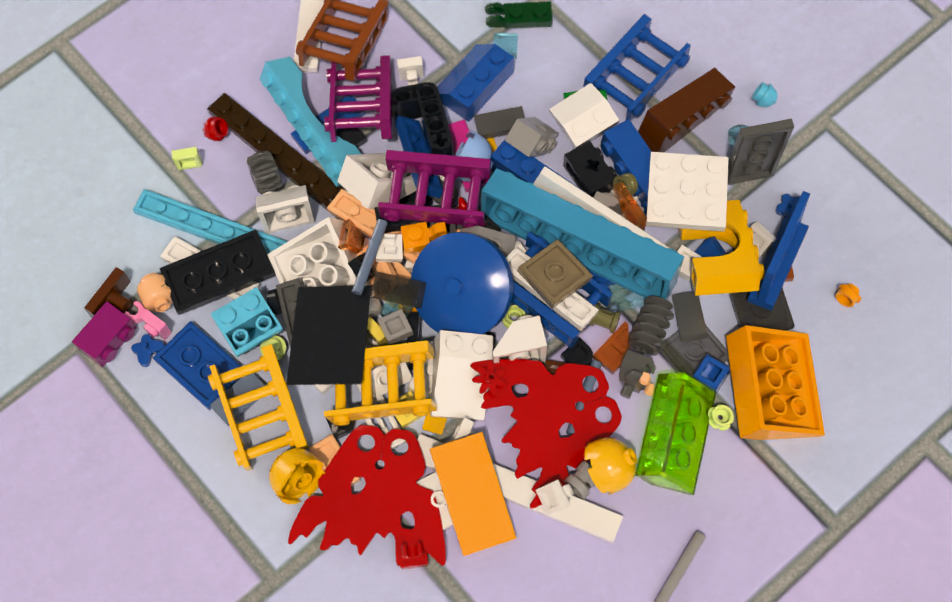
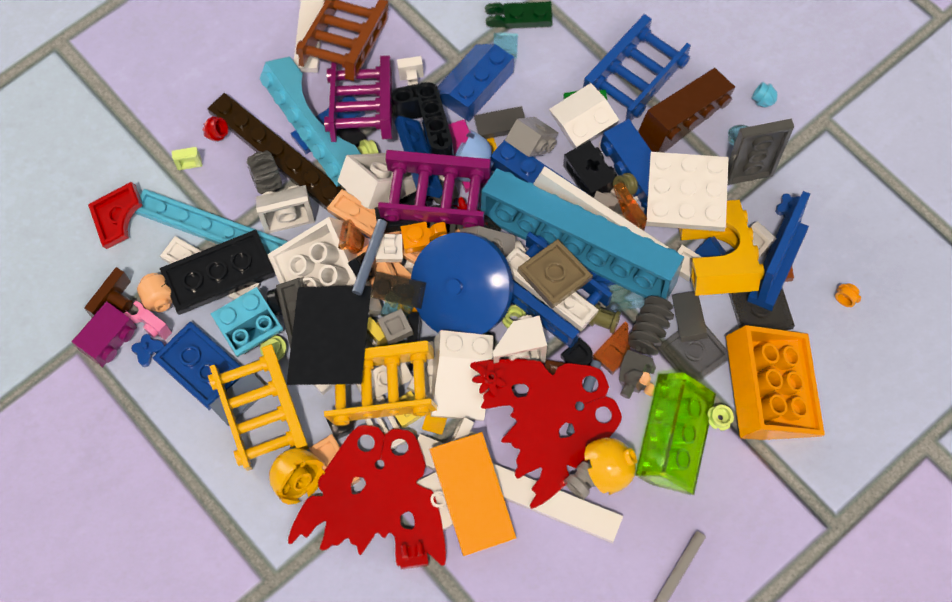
(113, 213): none -> red tile
(367, 147): none -> yellowish green plate
(554, 496): white tile -> none
(712, 373): blue slope -> none

